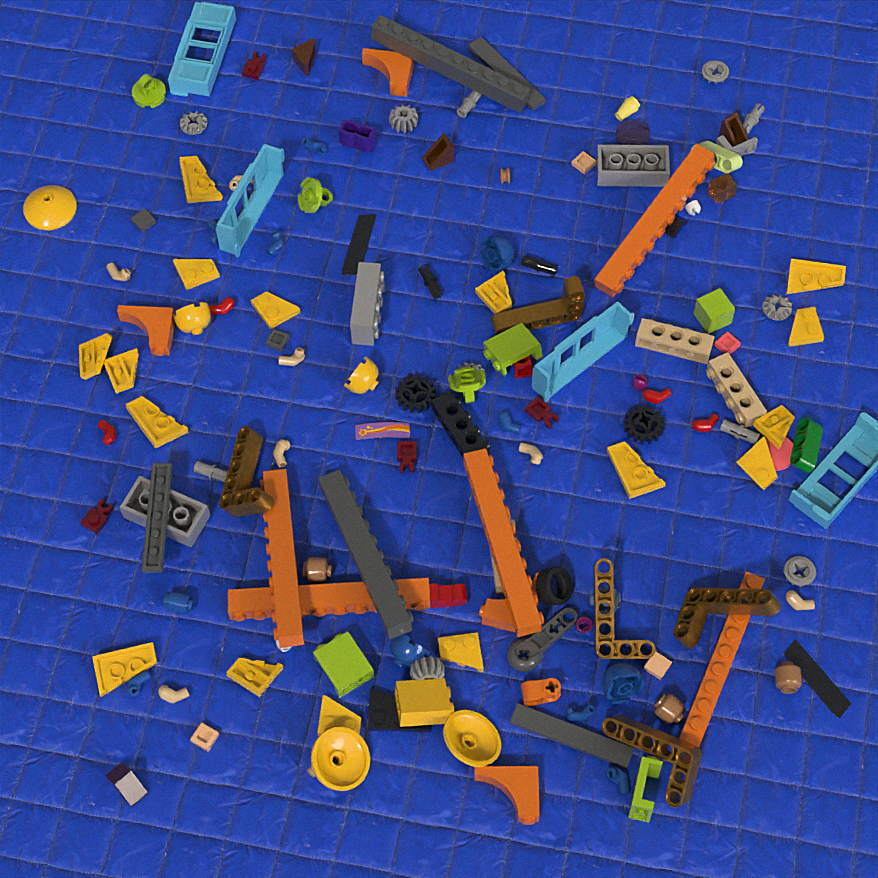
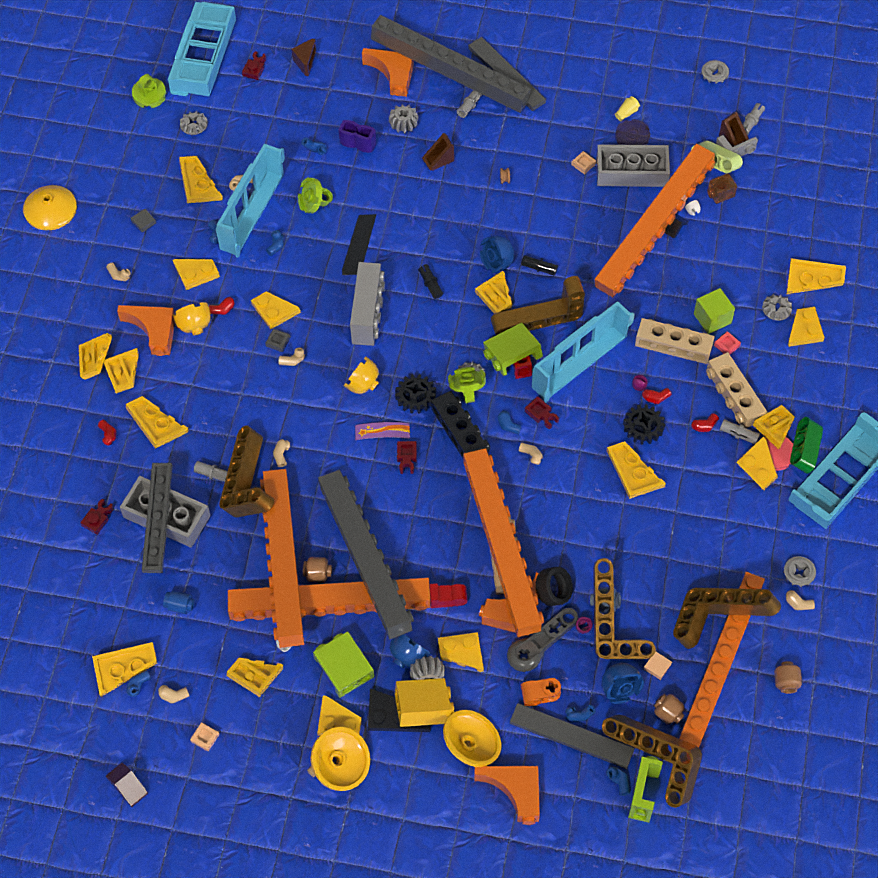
(817, 679): black sticker -> none

